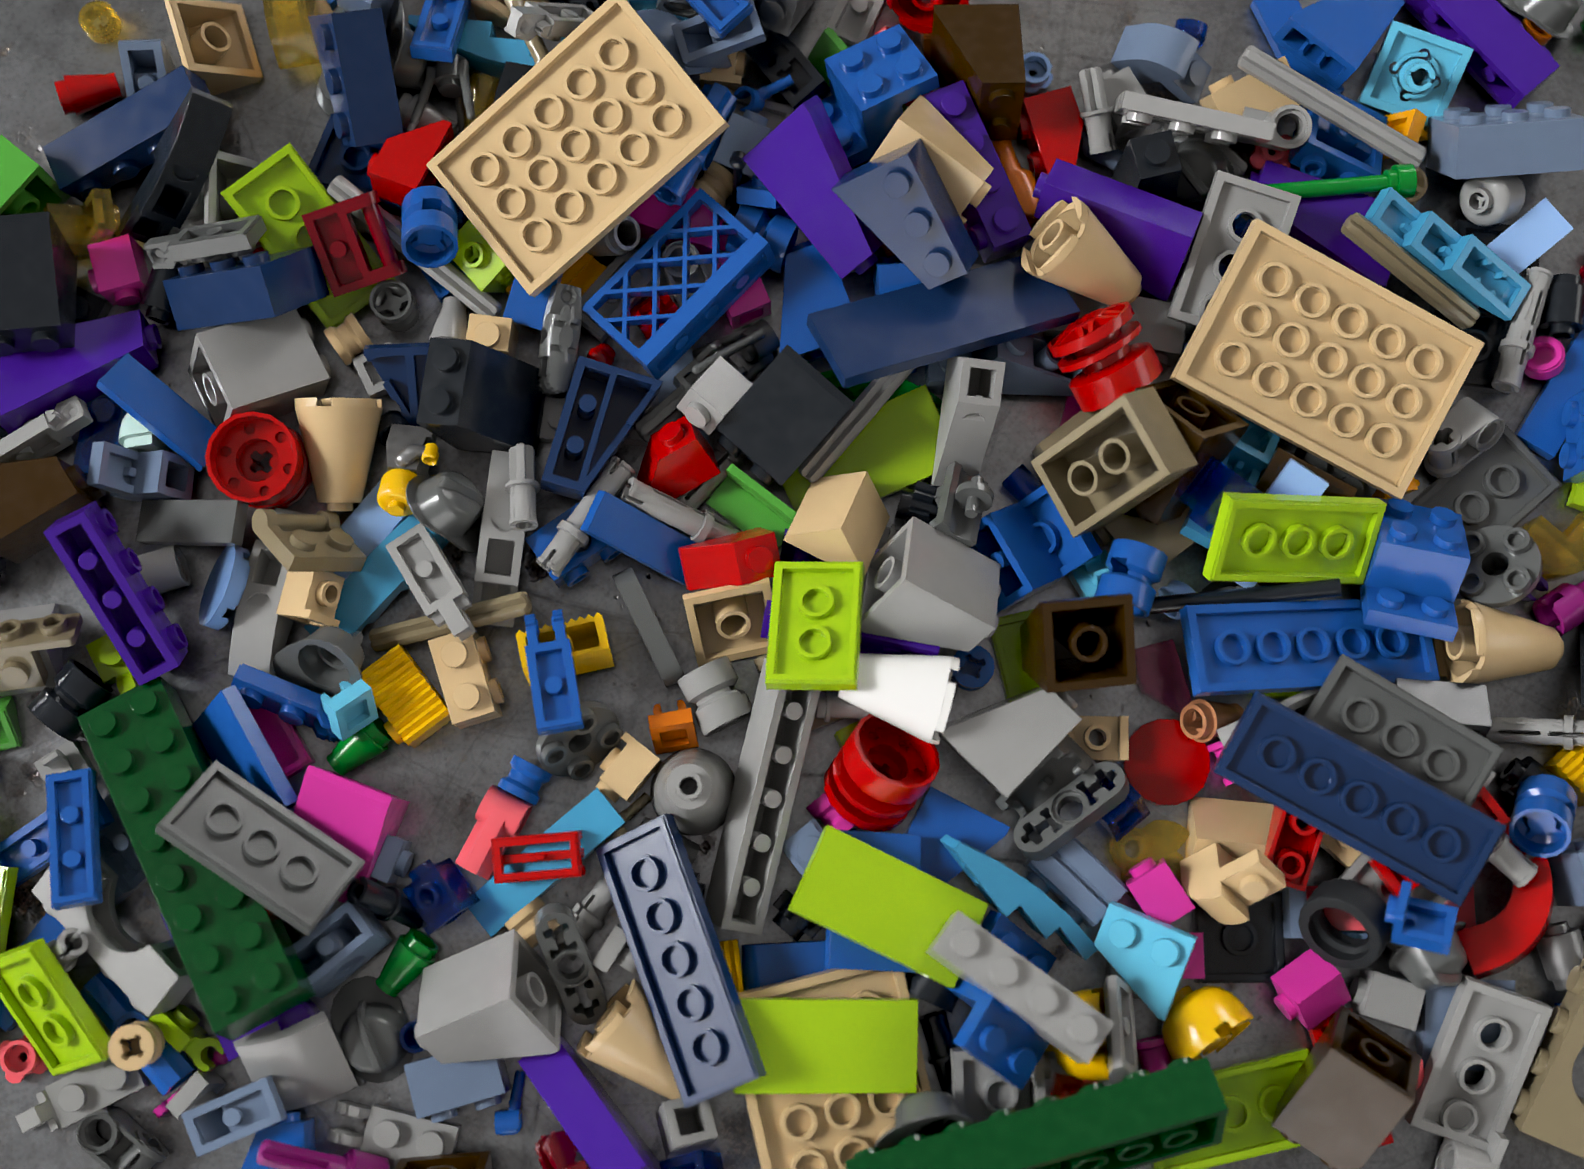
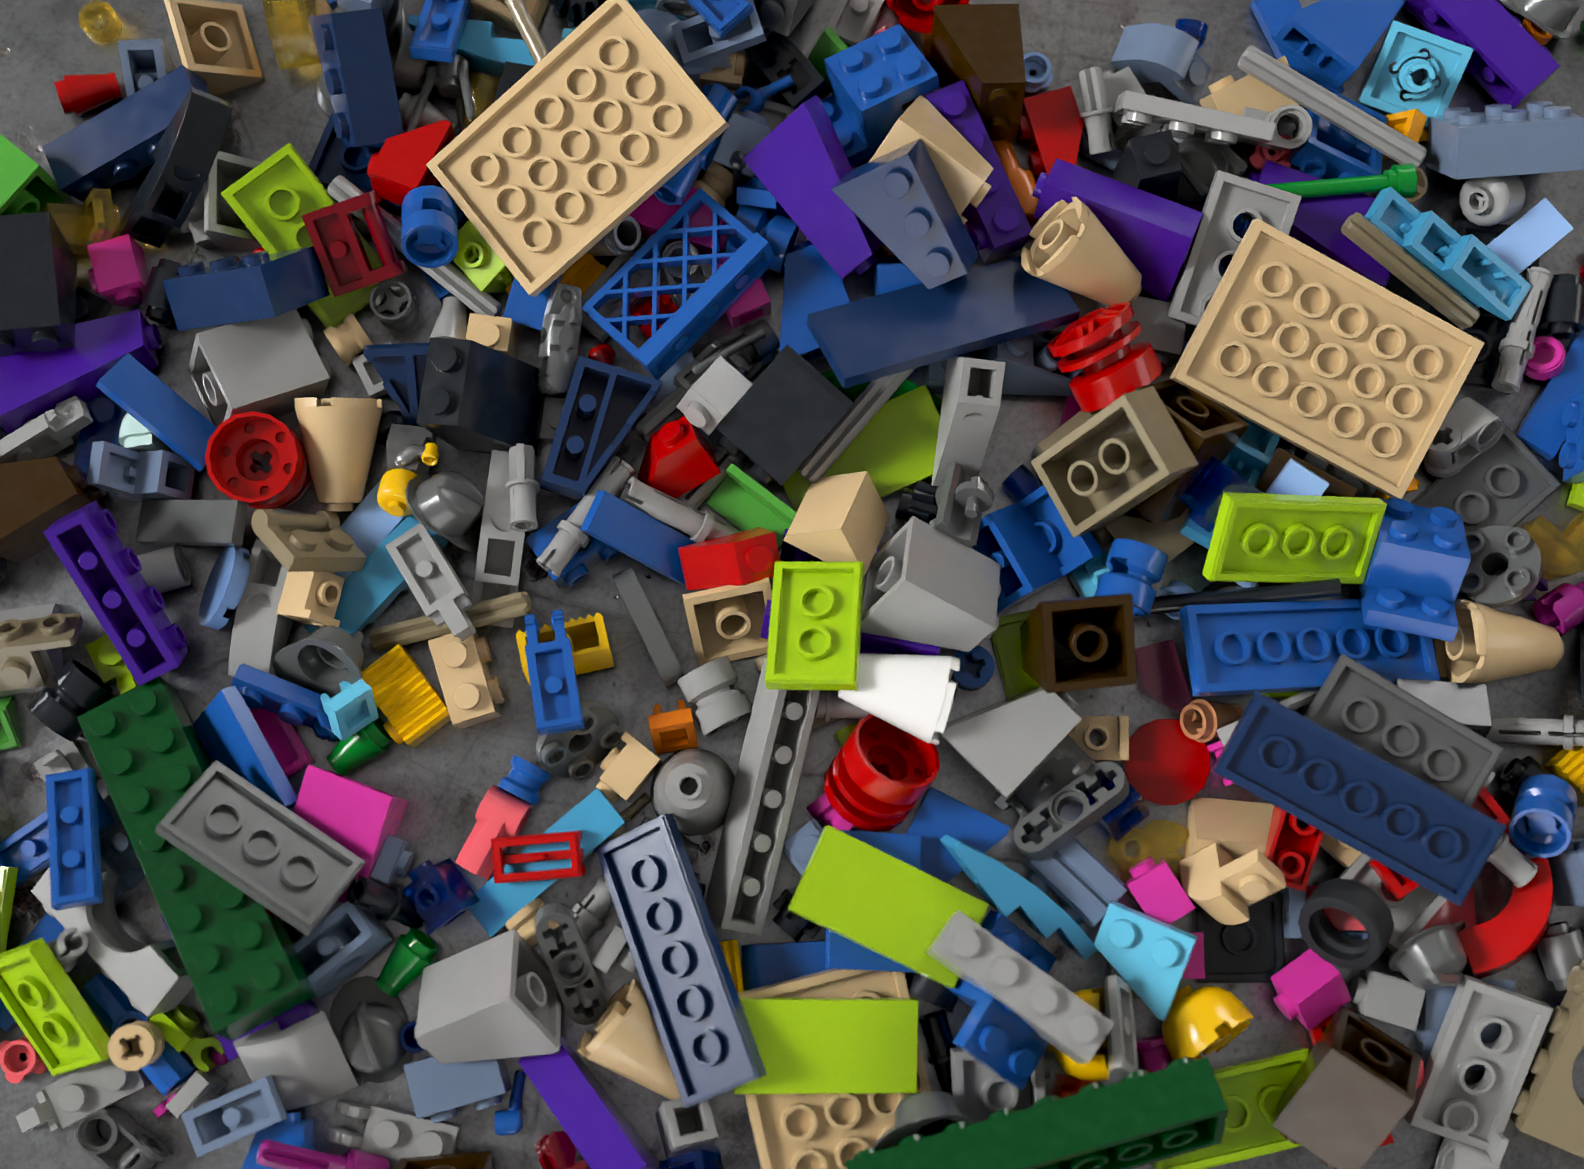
(206, 241): dark grey hinge -> none
(545, 20): light grey hinge -> none
(1421, 922): blue bracket -> none

